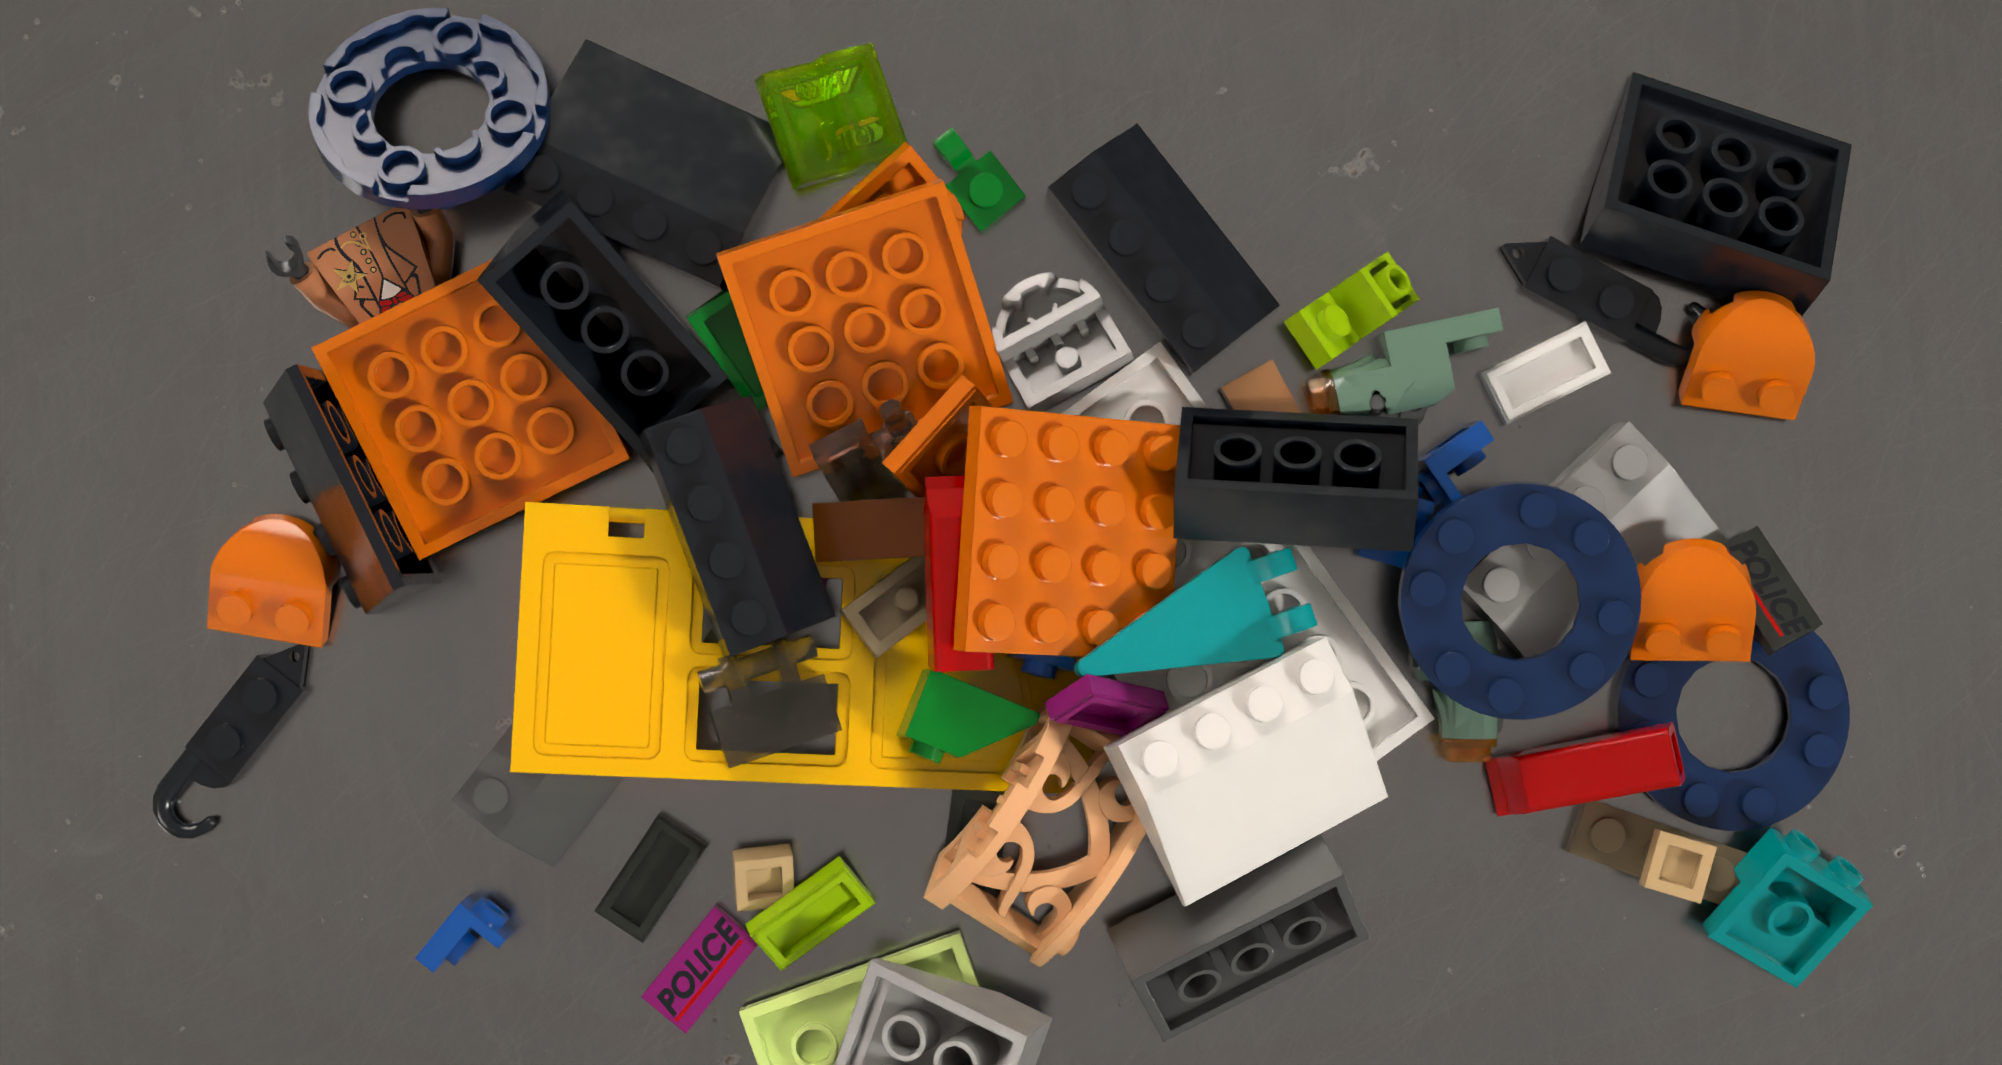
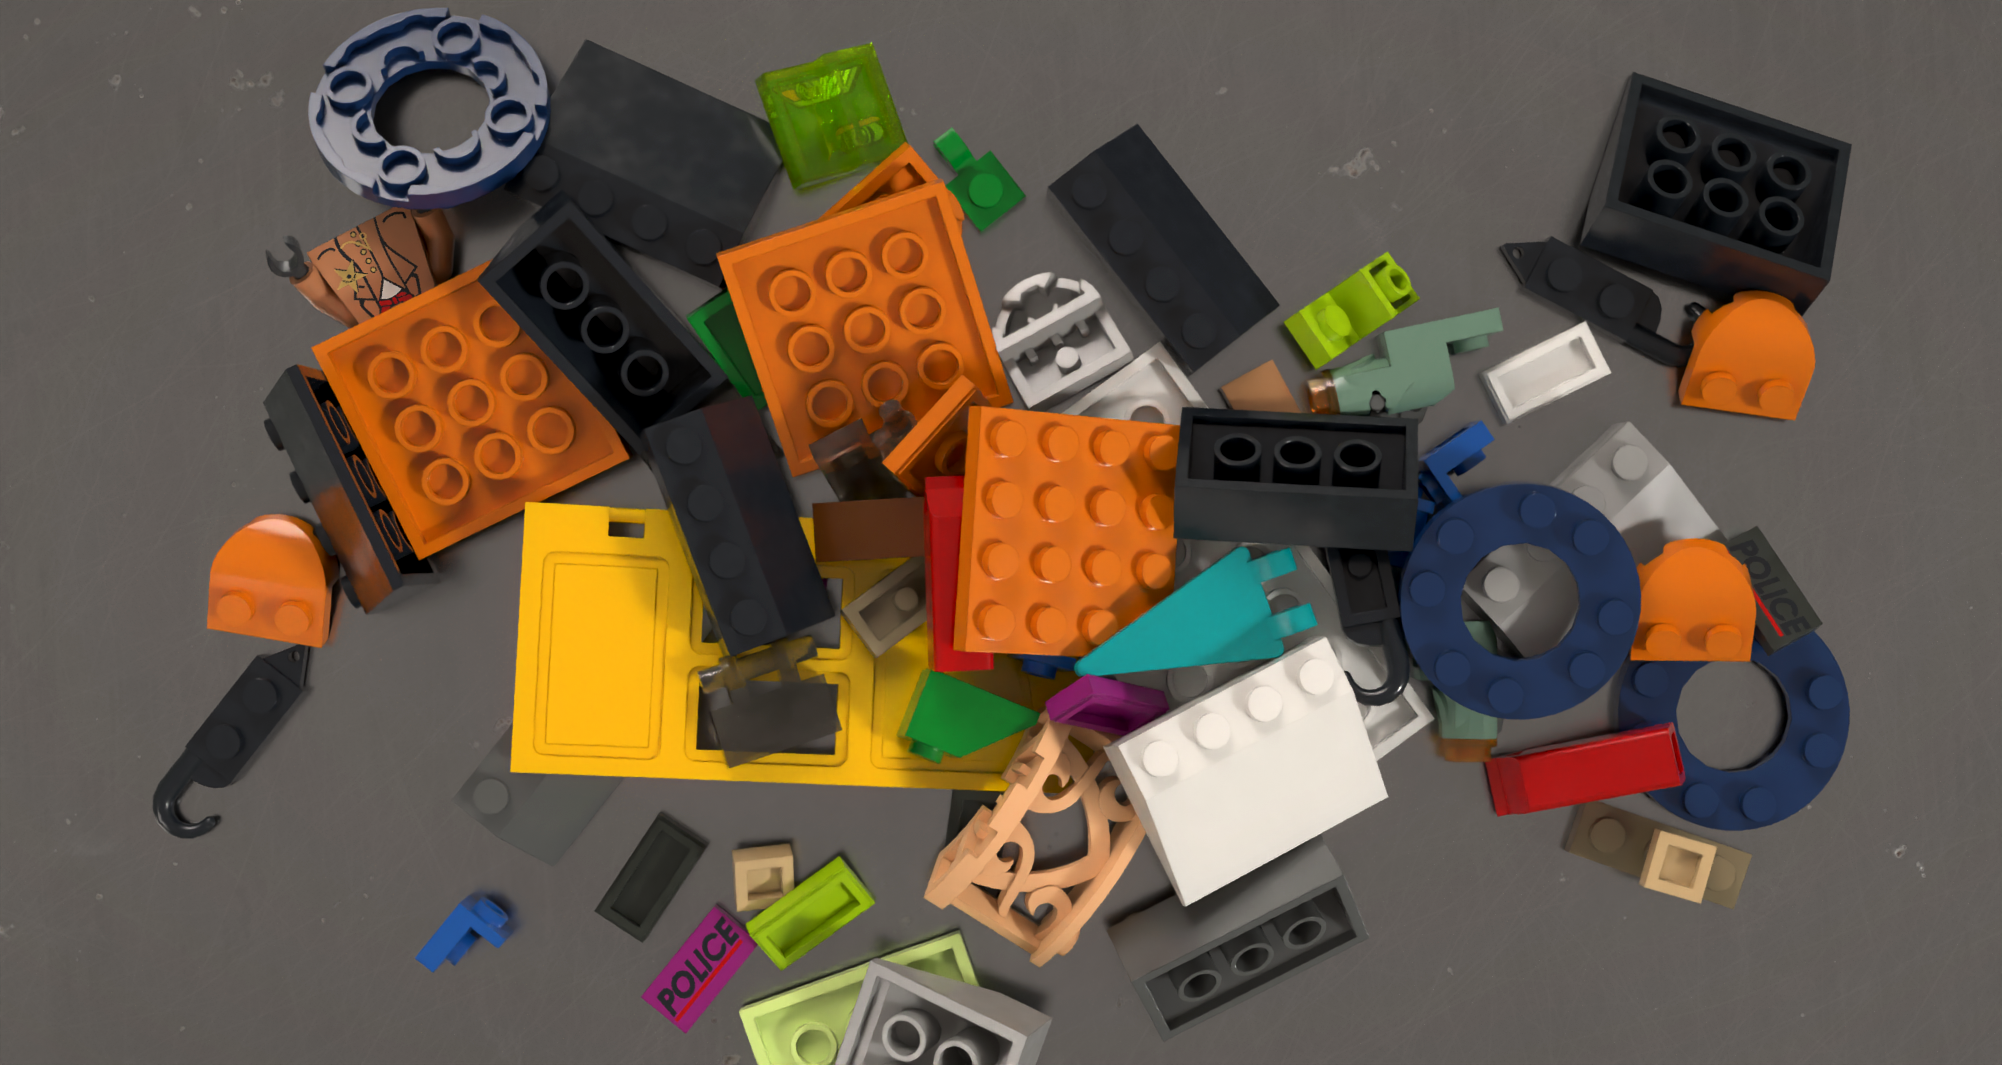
(1370, 616): none -> black plate
(1788, 906): teal plate -> none

